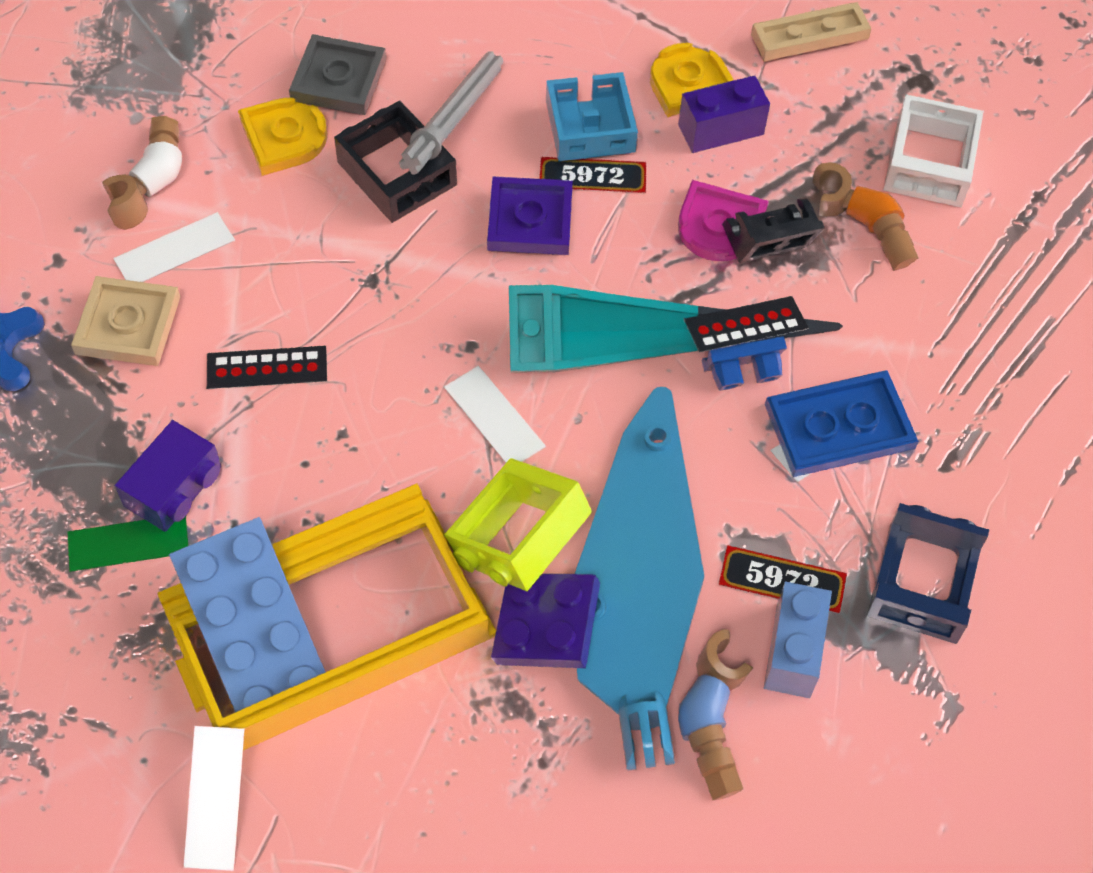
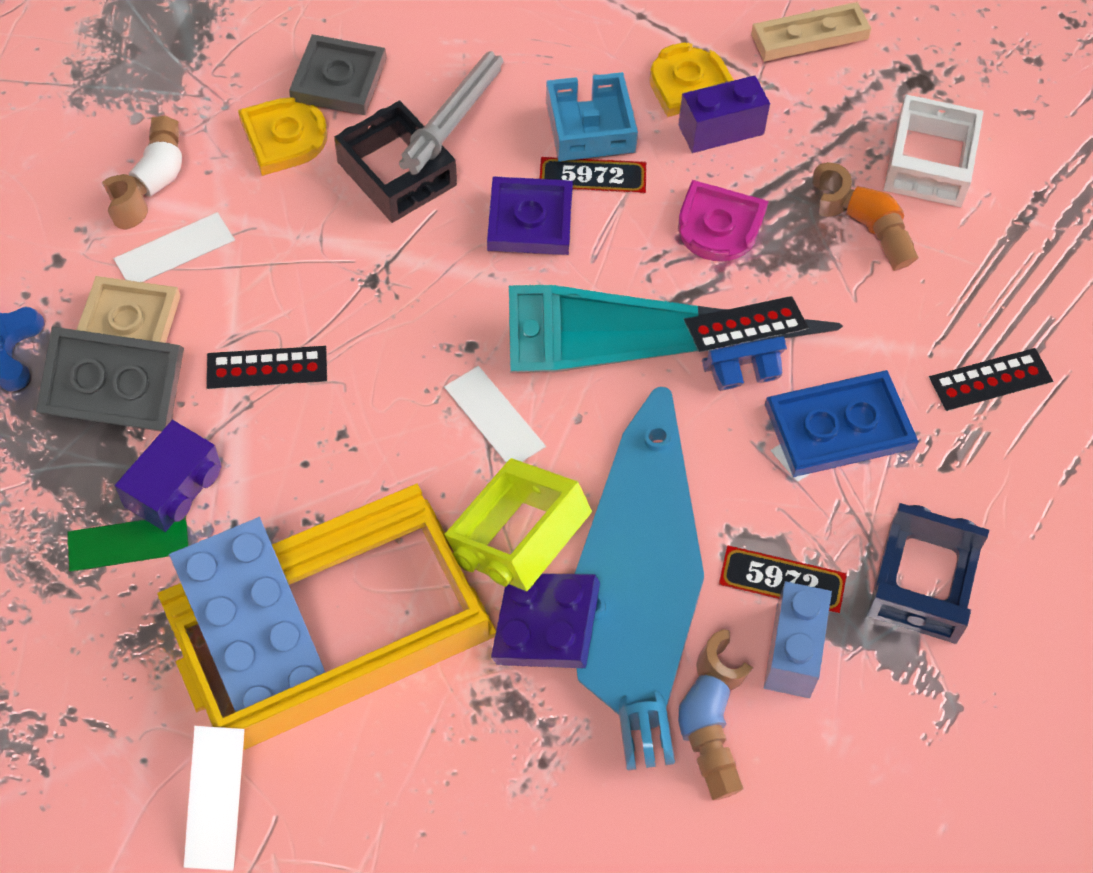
(110, 379): none -> dark grey plate
(772, 231): black hinge -> none
(990, 379): none -> black sticker

